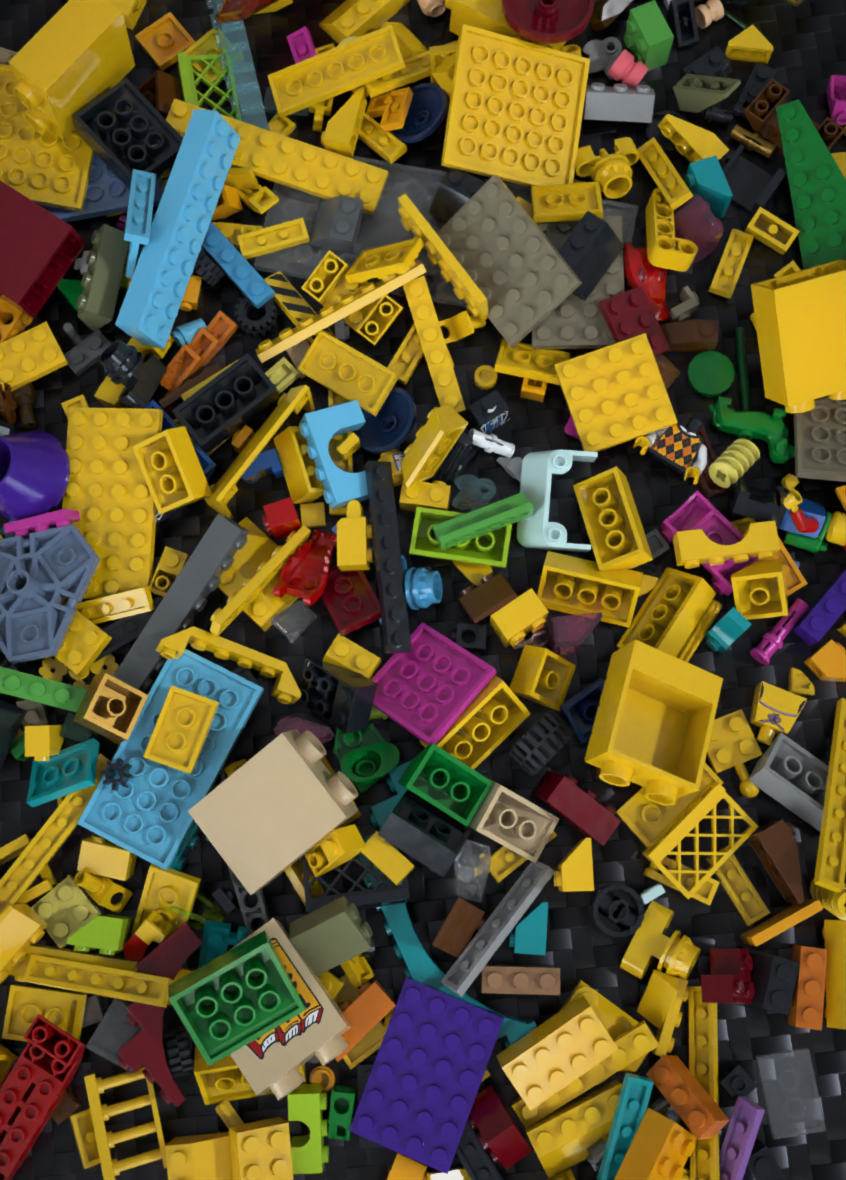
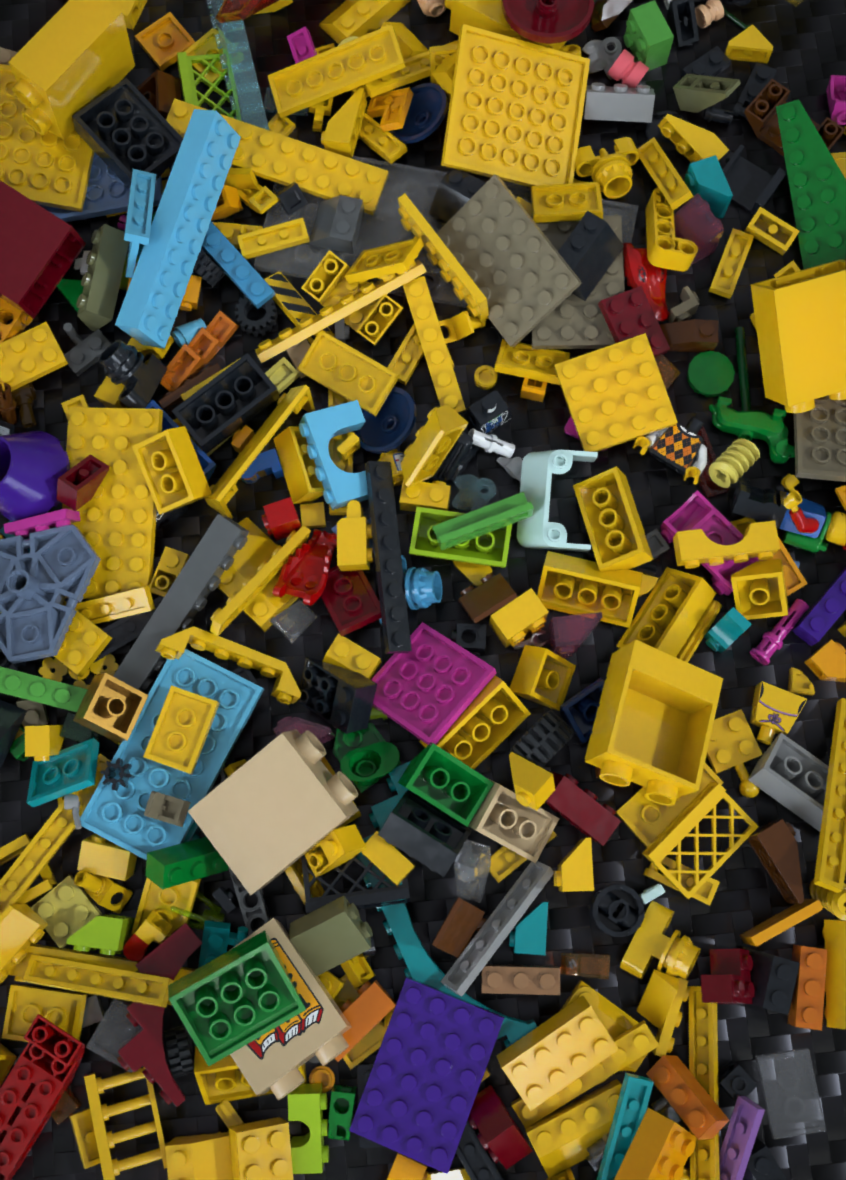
(72, 802): none -> light grey hand
(81, 482): none -> dark red slope
(167, 808): none -> dark tan bracket
(184, 863): none -> green brick
(291, 198): none -> black plate
(531, 783): none -> yellow slope
(585, 964): none -> clear orange leg
(739, 134): pearl gold pin -> none
(740, 889): yellow tile -> none

